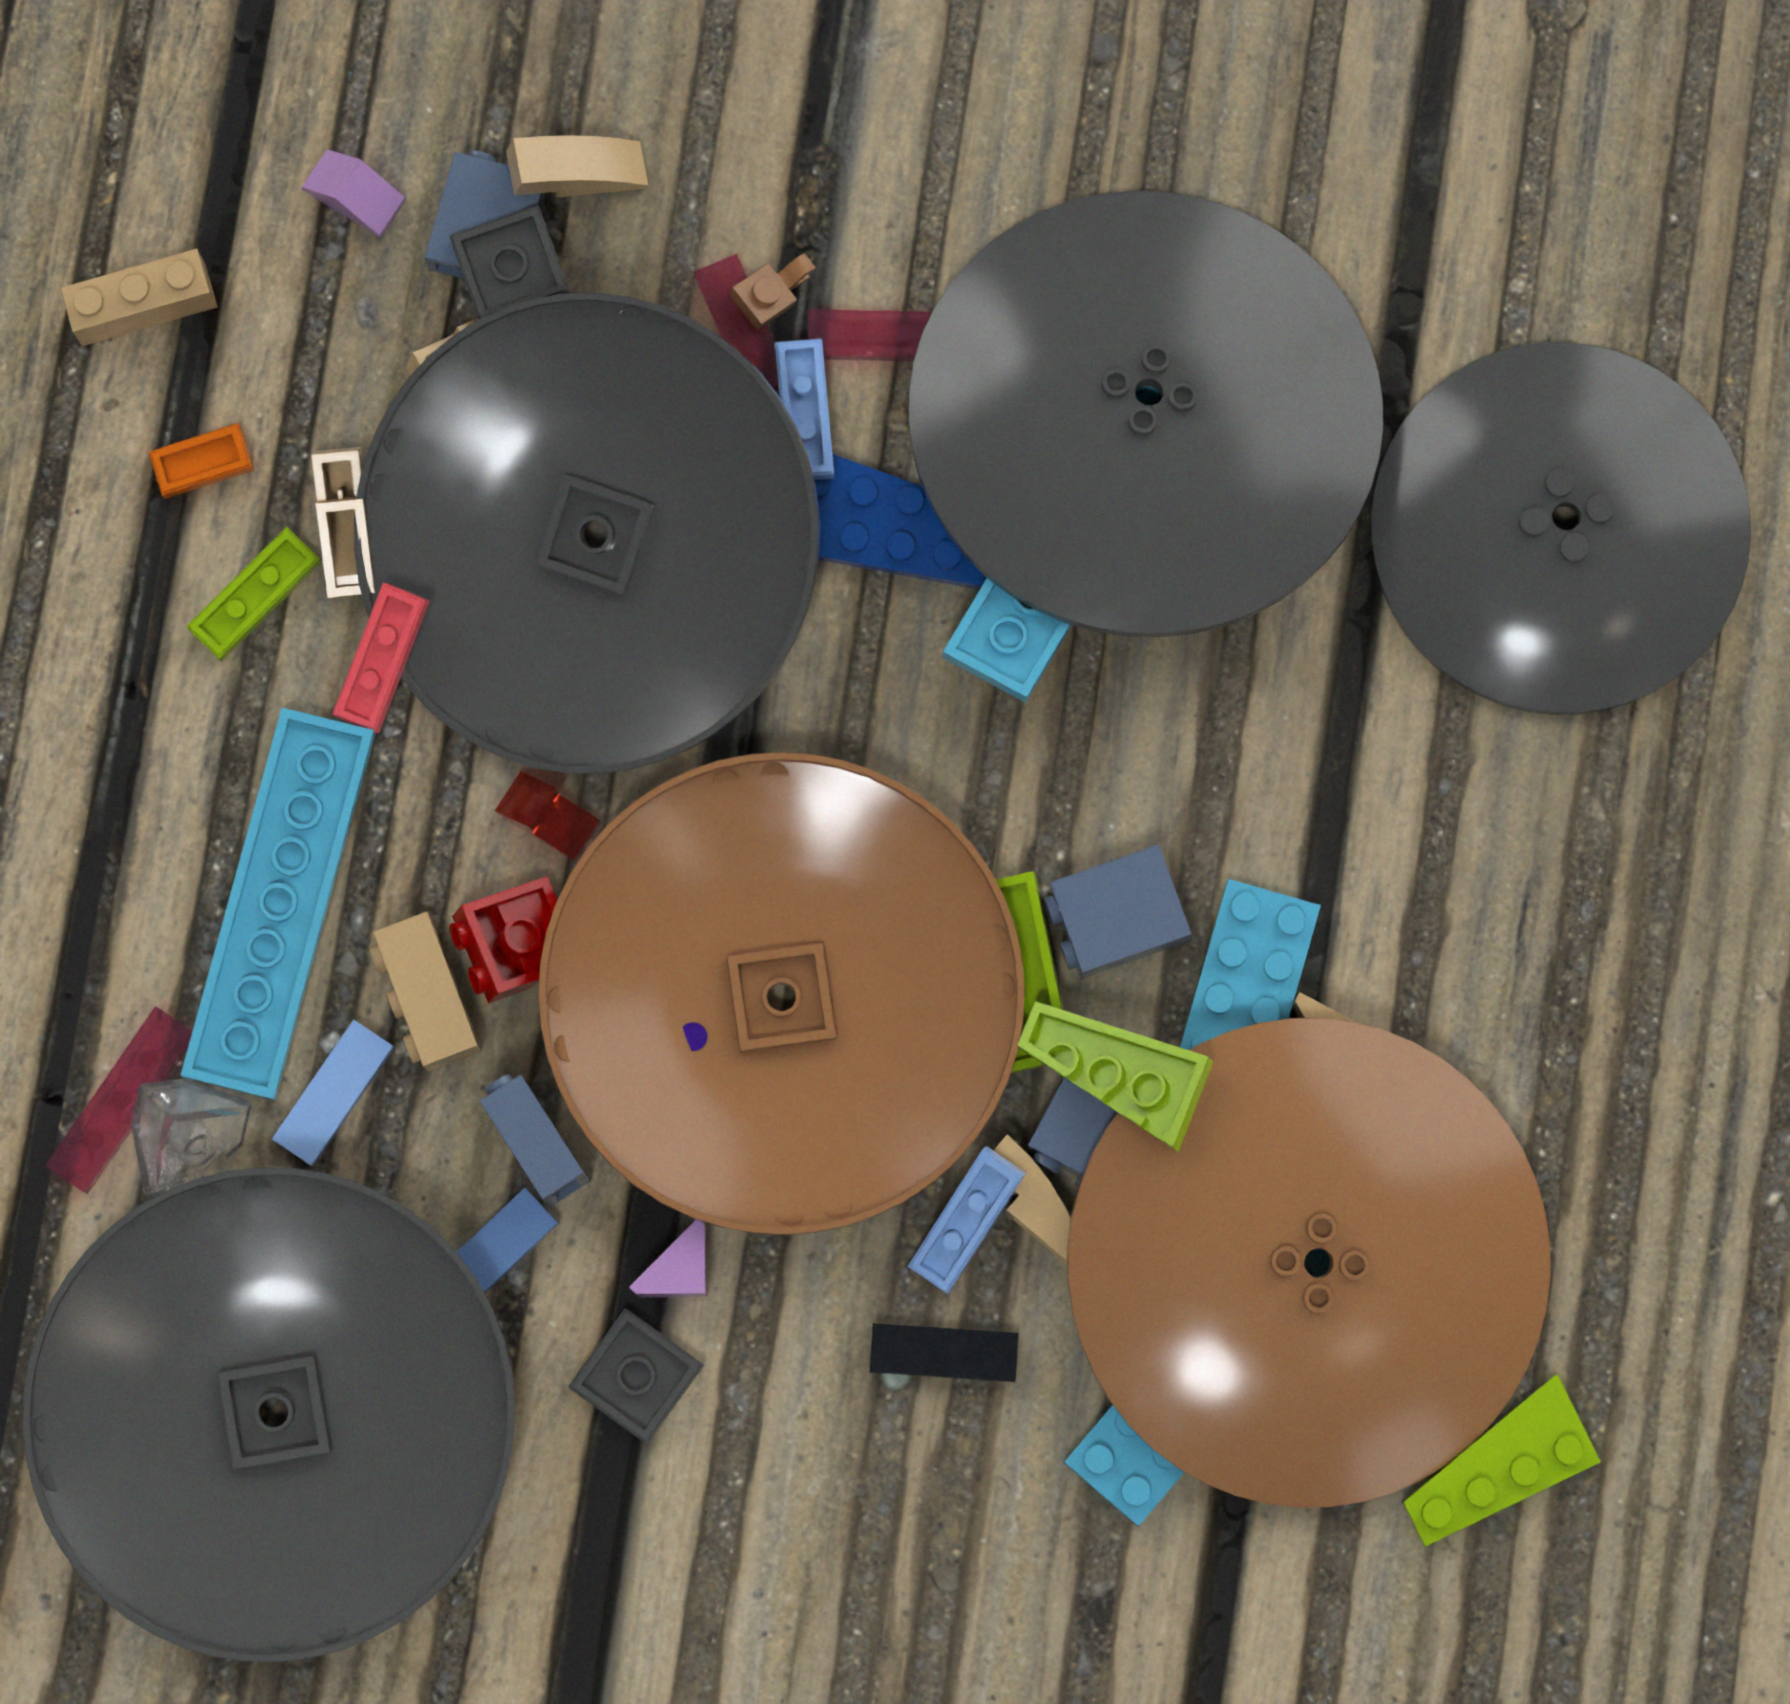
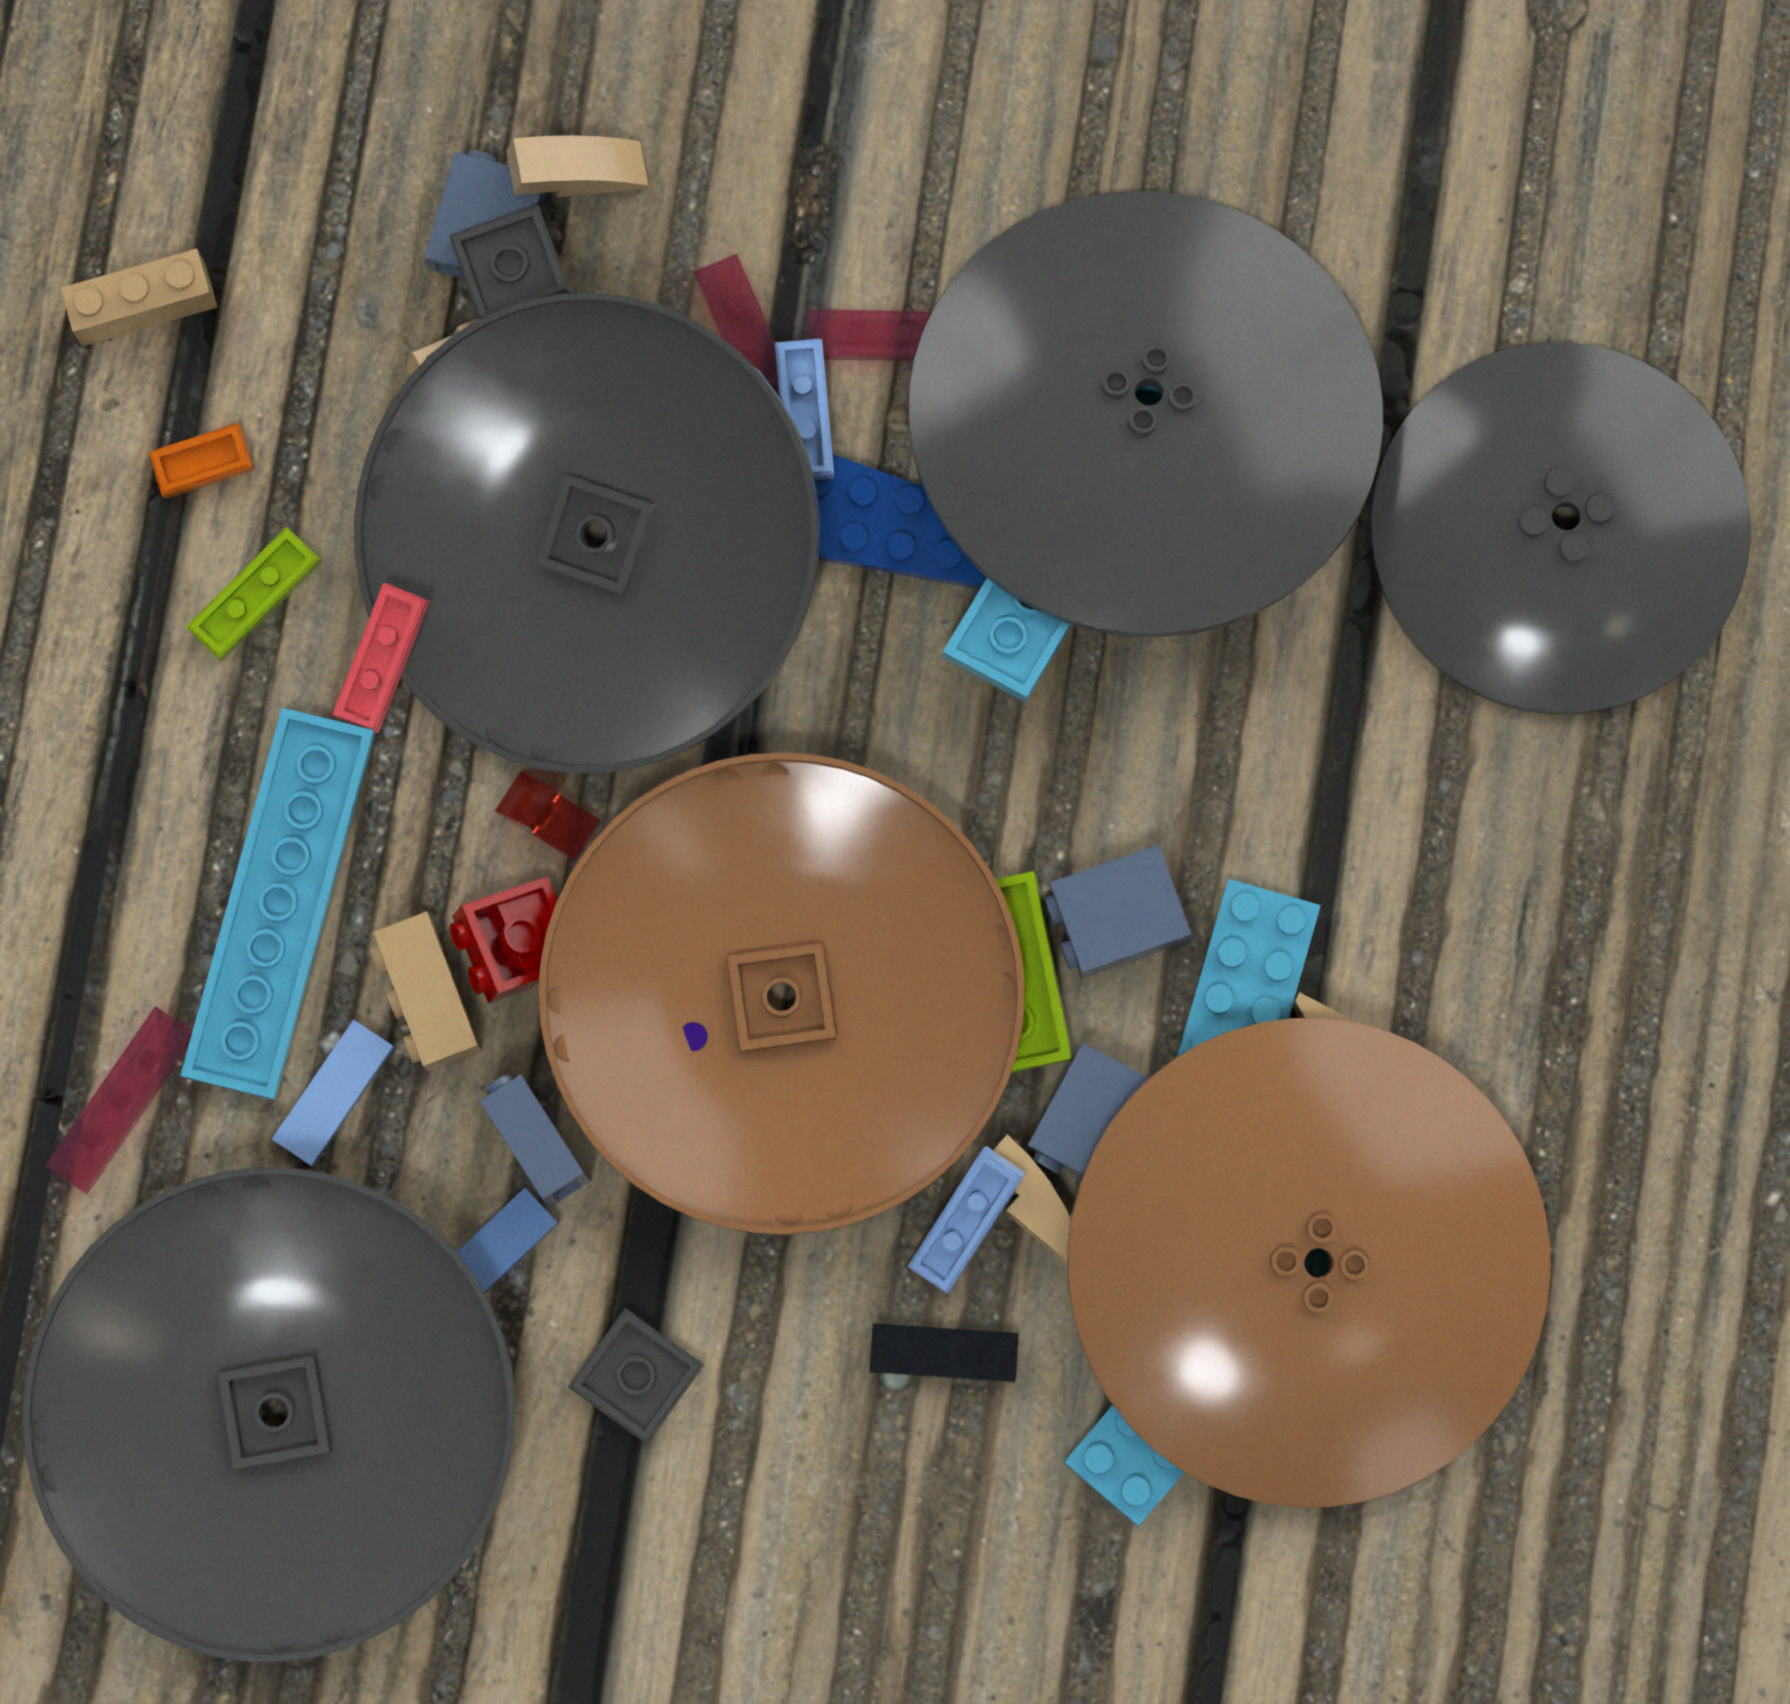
(183, 1130): clear slope -> none
(336, 487): tan slope -> none
(354, 191): lavender slope -> none
(679, 1269): lavender slope -> none
(769, 294): medium nougat plate -> none
(1126, 1071): lime wing -> none
(1513, 1460): lime wing -> none

